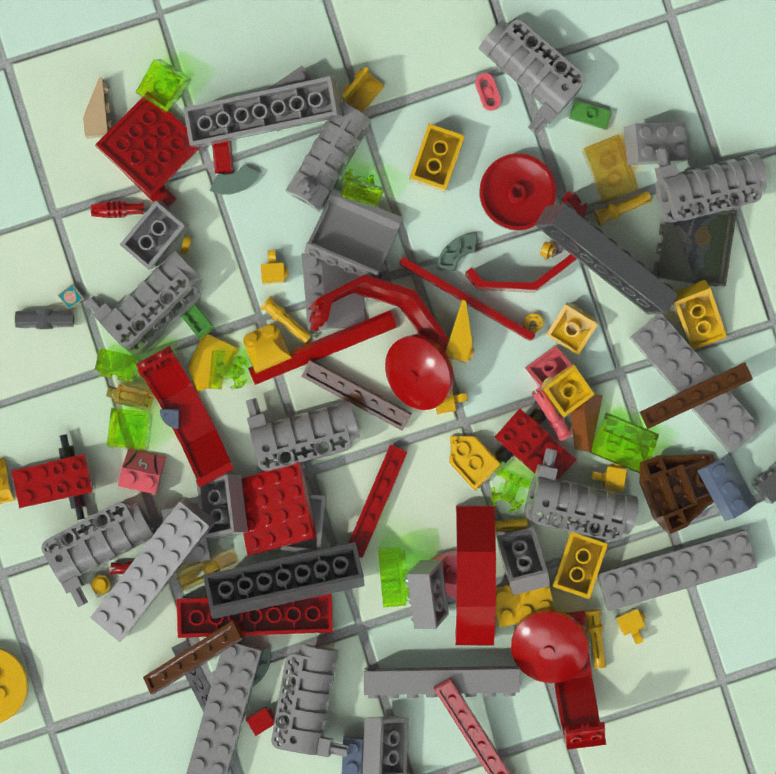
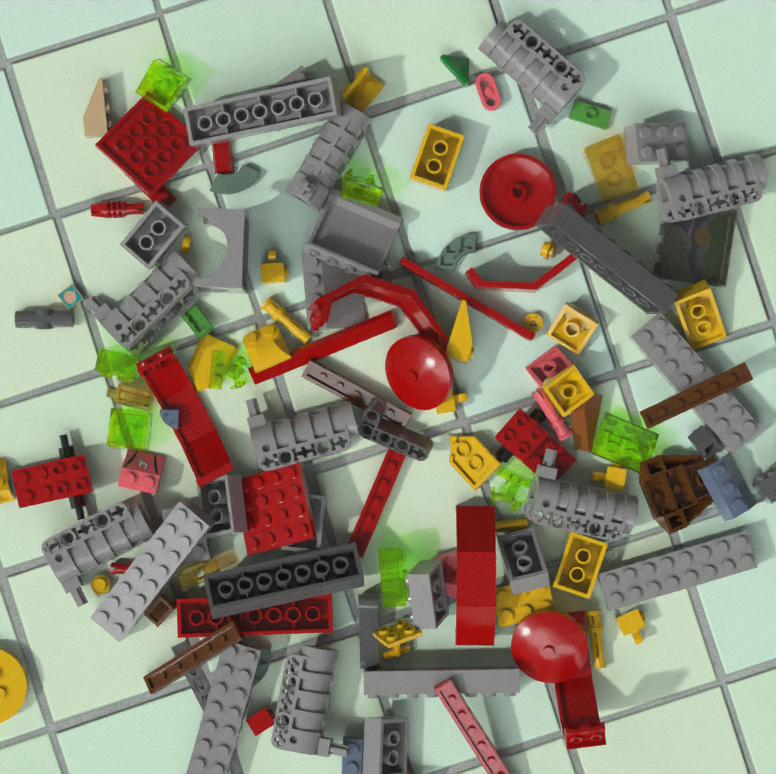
(161, 609): none -> reddish brown slope
(232, 274): none -> light grey piece
(367, 624): none -> dark grey beam
(391, 435): none -> dark grey beam
(395, 635): none -> yellow plate
(458, 67): none -> green slope
(704, 442): none -> dark grey brick

